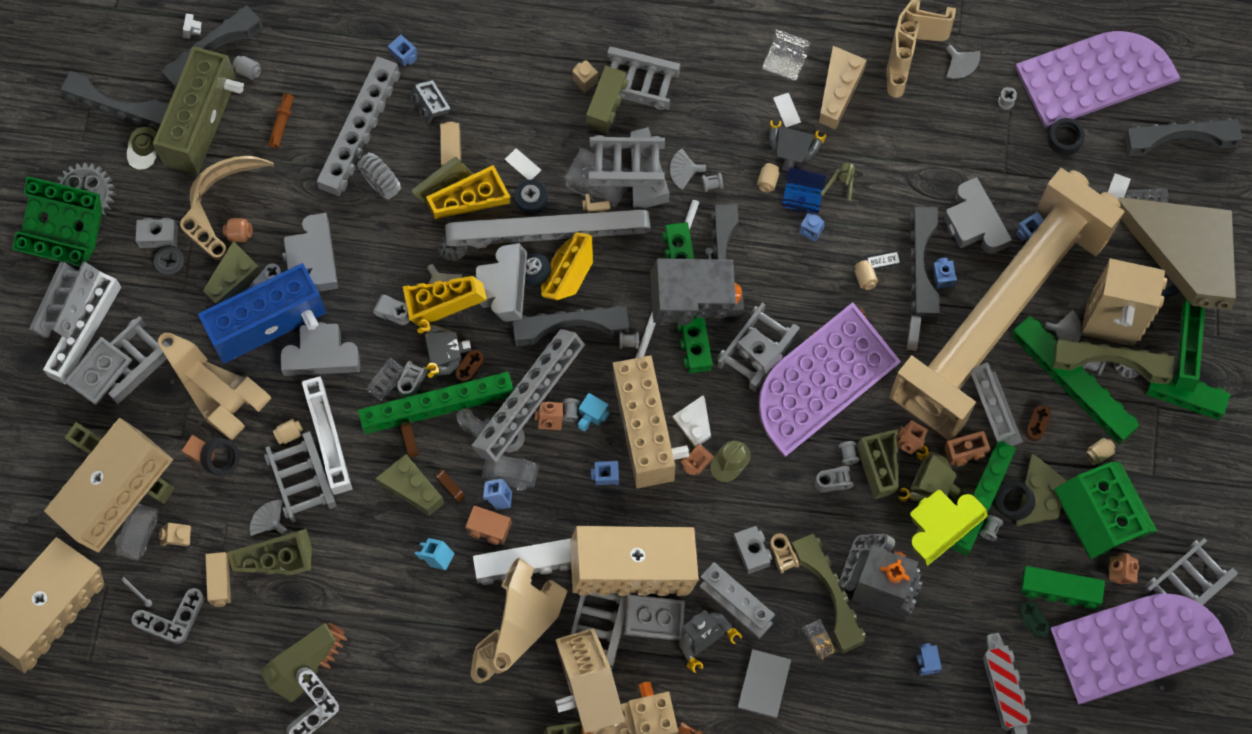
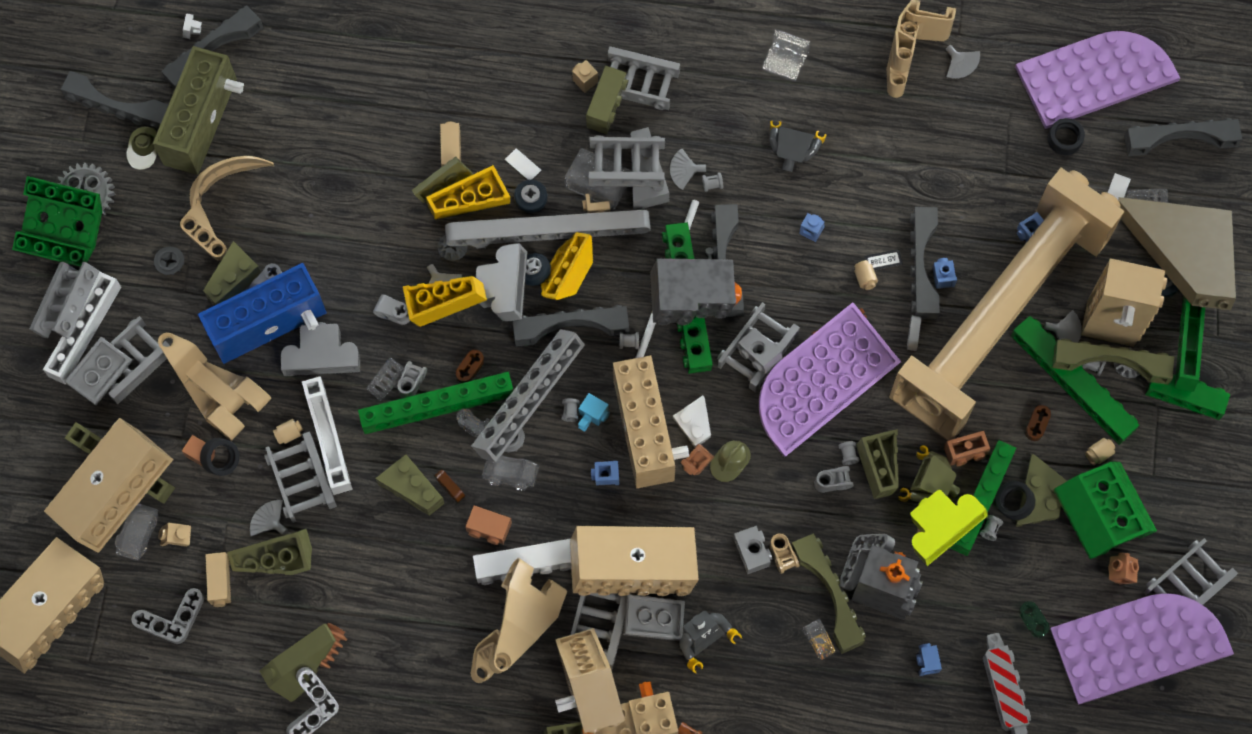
(148, 602): light grey hinge -> none
(166, 237): light grey brick -> none
(237, 230): nougat head -> none
(246, 67): light grey brick -> none
(283, 113): dark orange pin -> none
(314, 251): light grey brick -> none
(378, 175): light grey gear -> none
(381, 69): light grey brick -> none
(401, 46): medium blue brick -> none
(409, 439): reddish brown beam -> none
(428, 101): dark grey bracket -> none
(436, 554): medium azure brick -> none
(442, 348): dark grey torso -> none
(498, 494): medium blue brick -> none
(549, 415): nougat brick -> none
(736, 600): light grey fence -> none
(764, 684): light grey tile -> none
(768, 177): tan brick -> none
(787, 110): white sticker -> none
(803, 190): clear blue slope -> none
(841, 82): tan wedge -> none
(846, 175): olive plant -> none
(911, 437): nougat brick -> none
(976, 219): light grey brick -> none
(996, 405): light grey fence -> none
(1007, 98): light grey bush -> none
(1062, 587): green brick -> none

